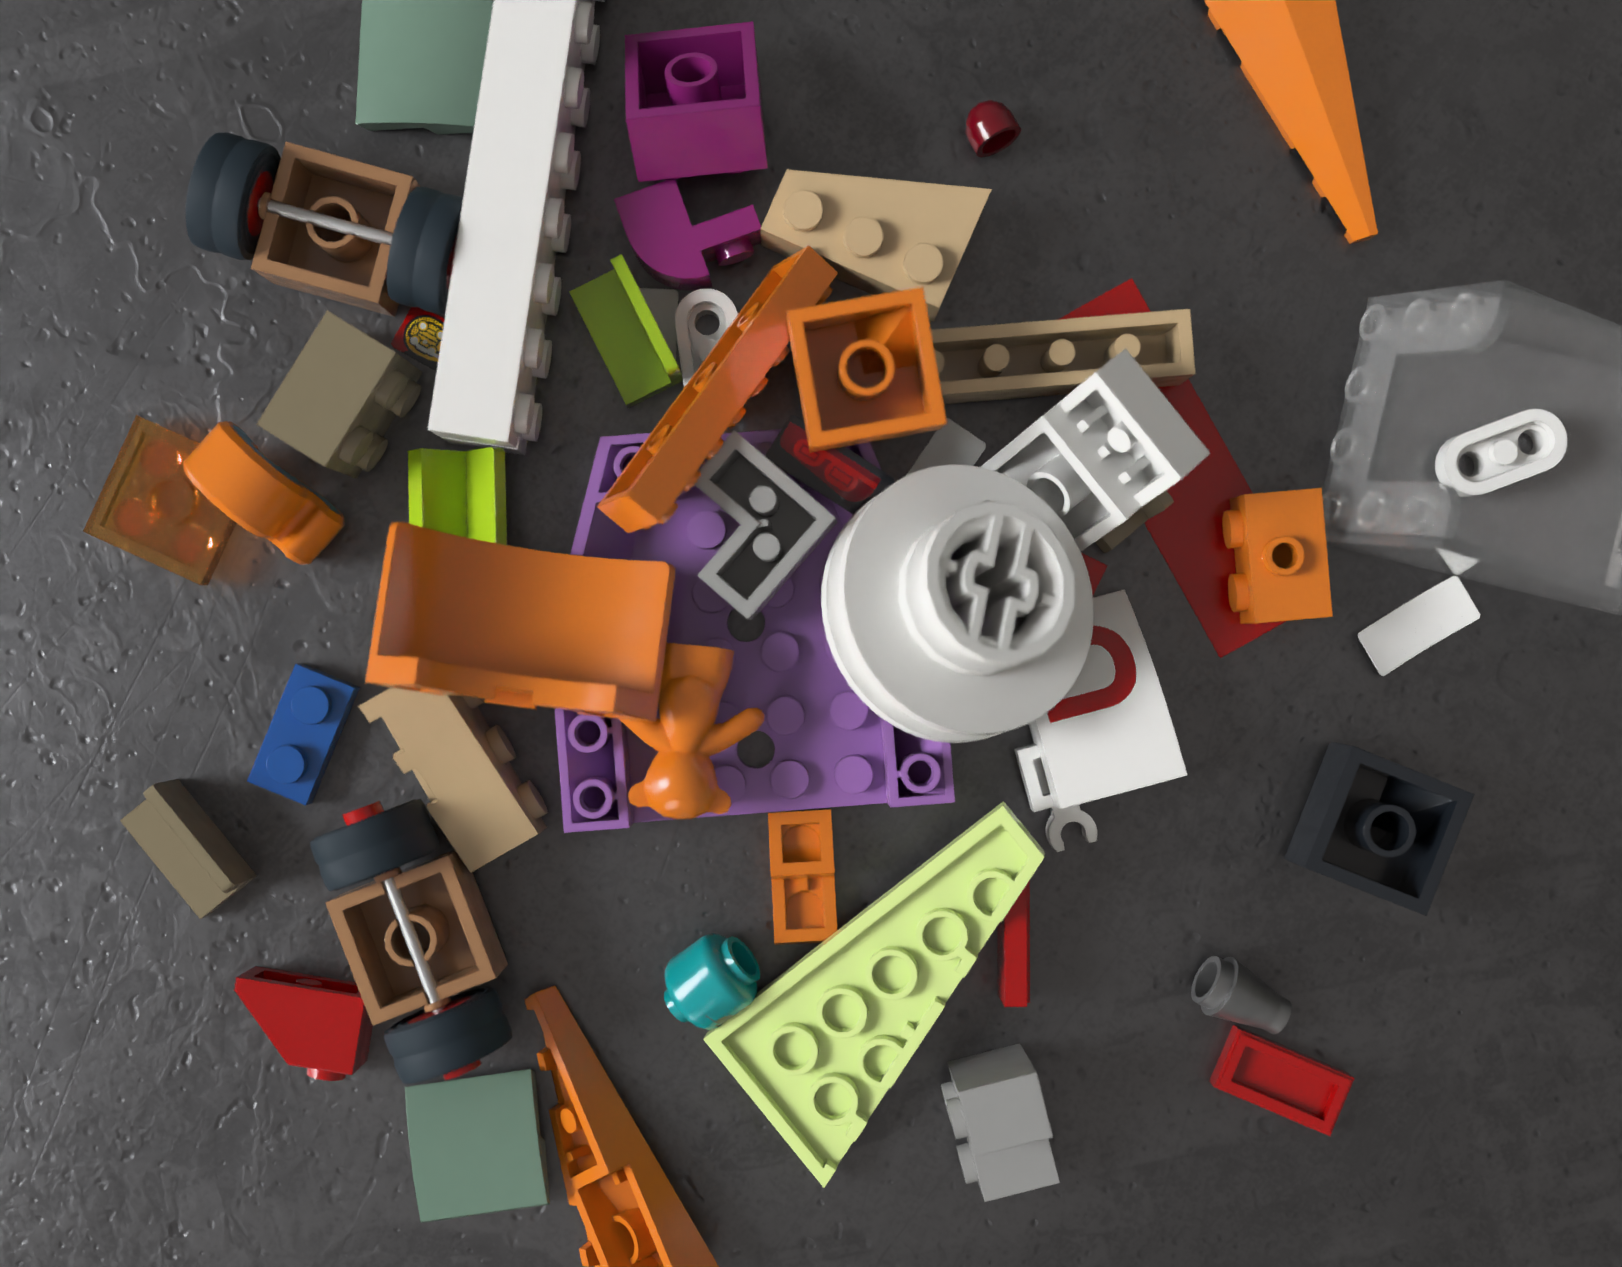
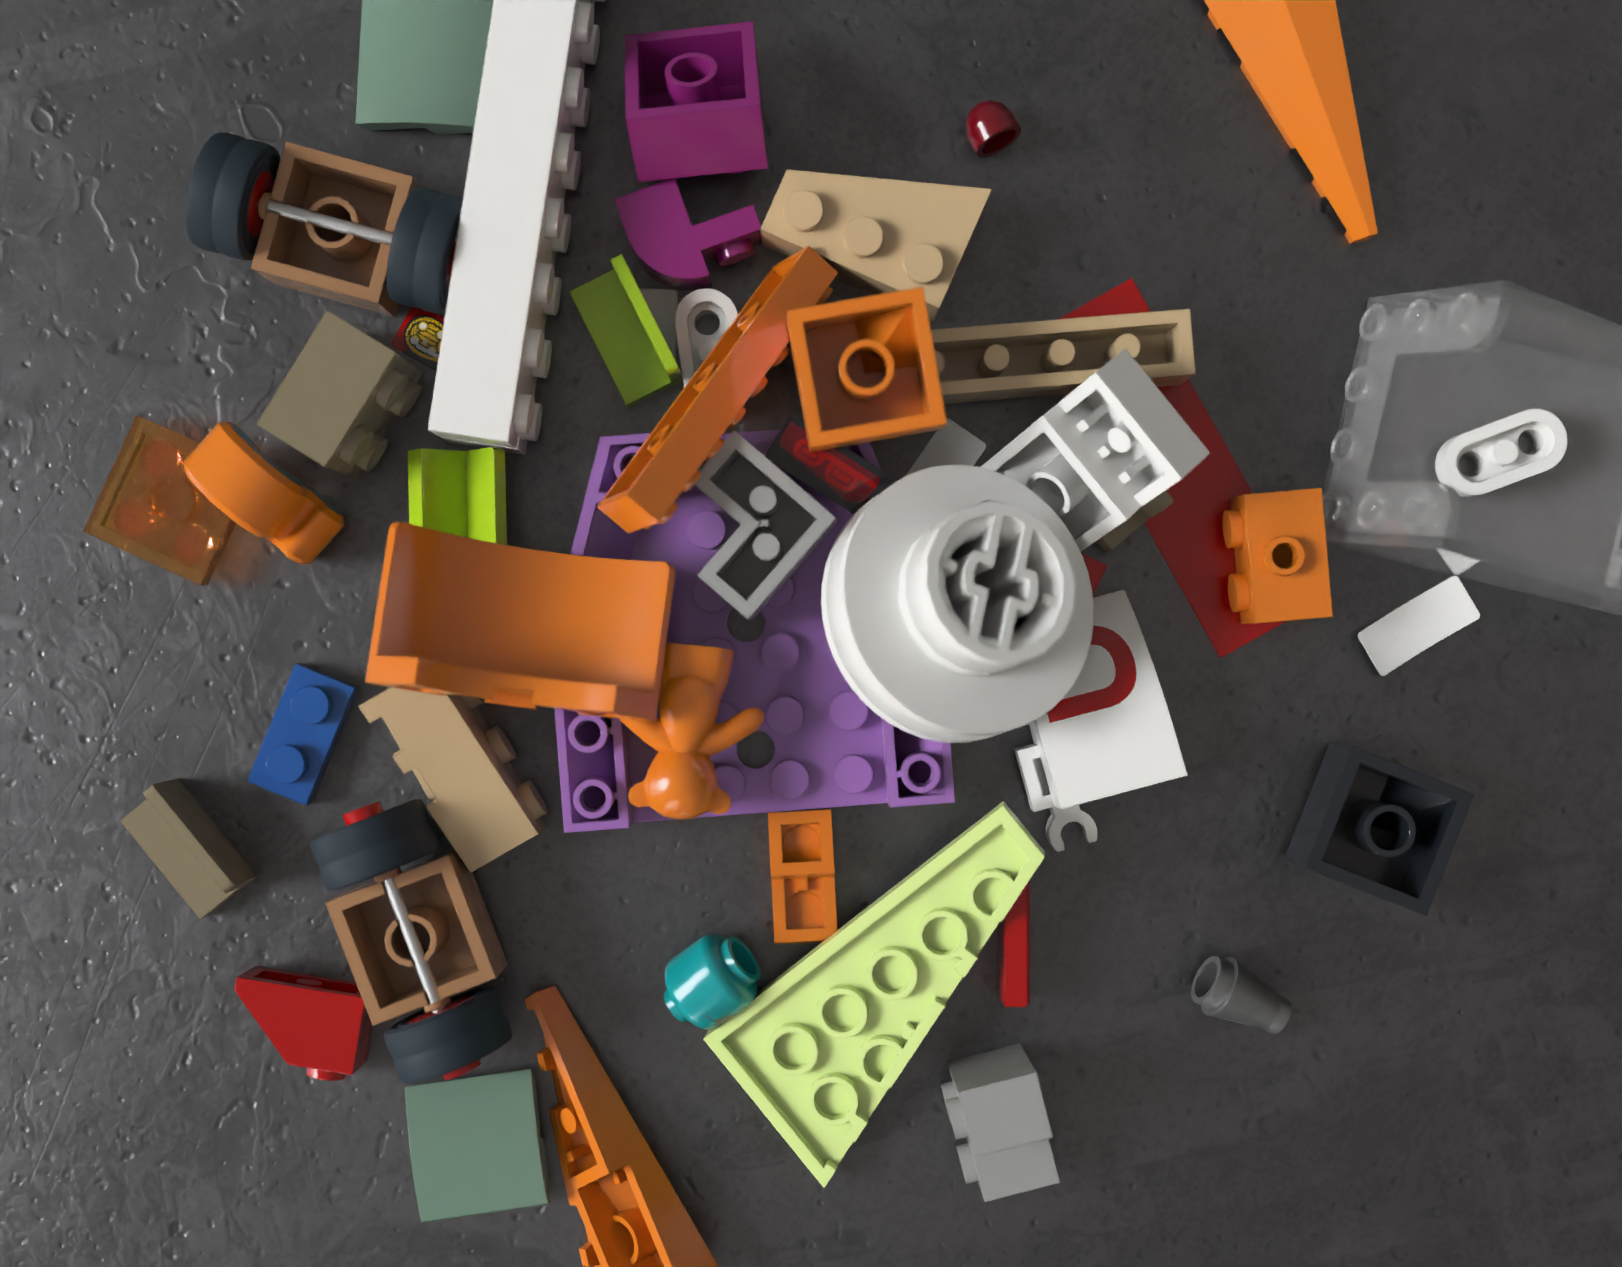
(1281, 1080): red tile -> none

